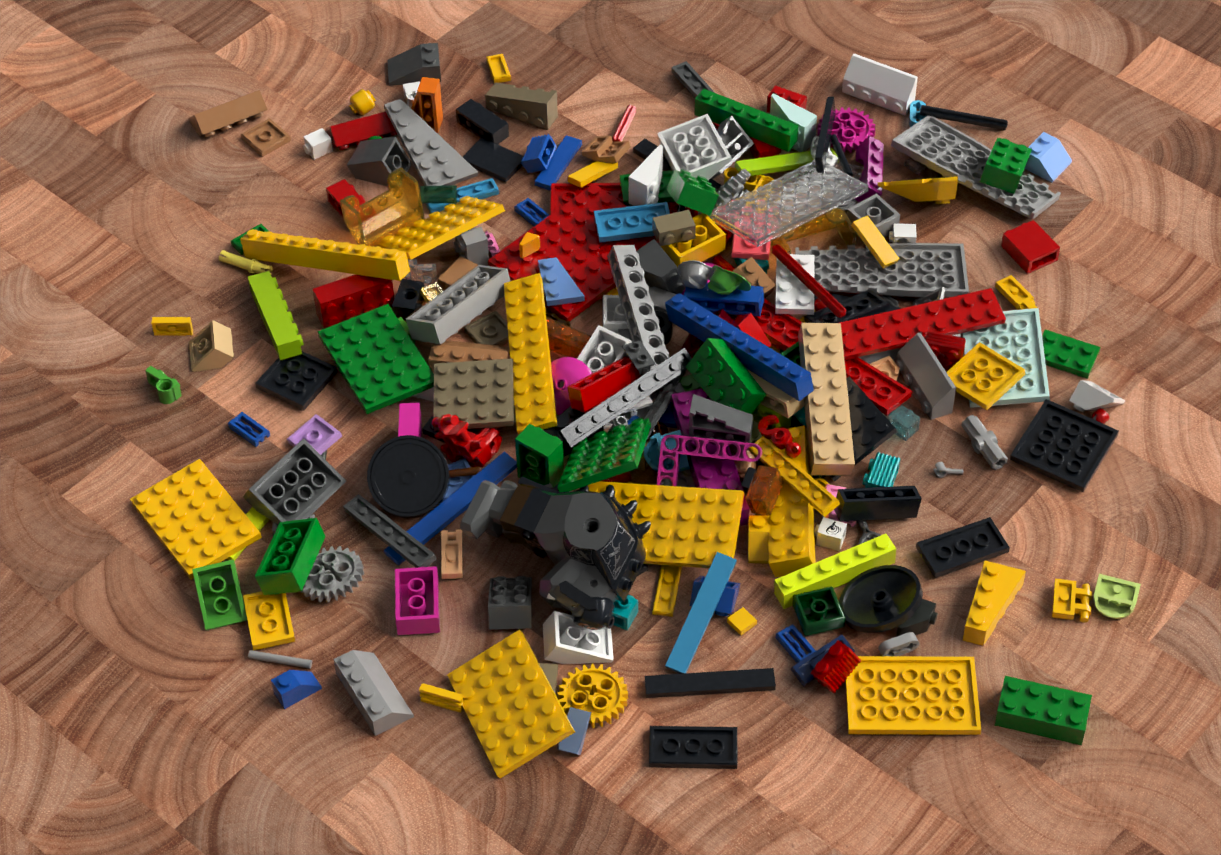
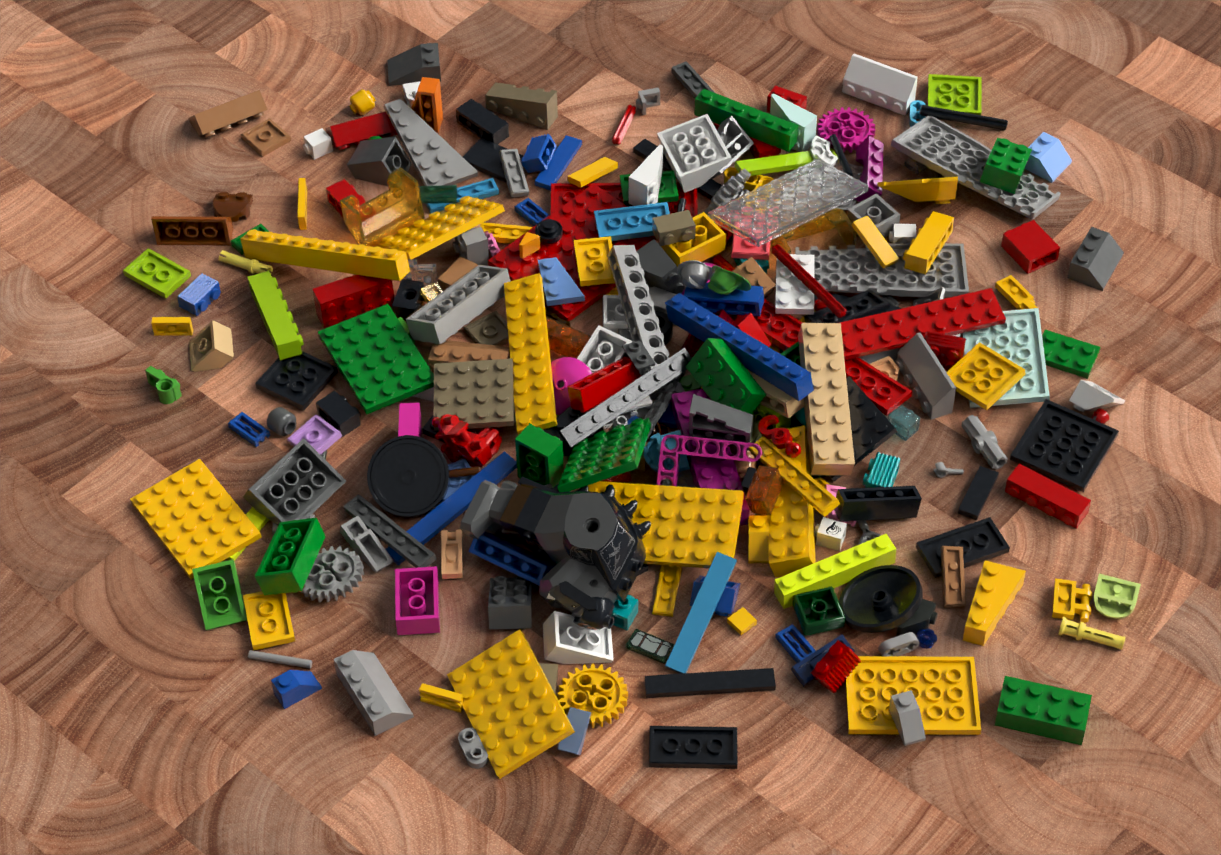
(157, 273): none -> lime plate
(192, 230): none -> dark orange slope
(199, 294): none -> brick
(232, 205): none -> reddish brown slope
(281, 421): none -> dark grey head
(302, 204): none -> yellow tile
(338, 413): none -> black brick
(365, 544): none -> light grey slope
(472, 746): none -> light grey plate
(498, 68): yellow tile -> none
(505, 233): none -> yellow plate
(511, 557): none -> blue brick
(514, 173): none -> light grey tile
(549, 231): none -> black plate
(593, 261): none -> yellow plate
(605, 150): medium nougat slope -> none
(648, 98): none -> light grey bracket
(650, 646): none -> tile
(692, 191): green brick -> none
(825, 135): black tile -> none
(907, 717): none -> light grey slope
(926, 642): none -> clear blue plate
(928, 242): none -> yellow brick
(953, 577): none -> medium nougat tile
(955, 93): none -> lime plate
(978, 493): none -> black tile
(1047, 496): none -> red brick
(1080, 631): none -> light yellow pin
(1095, 259): none -> dark grey slope

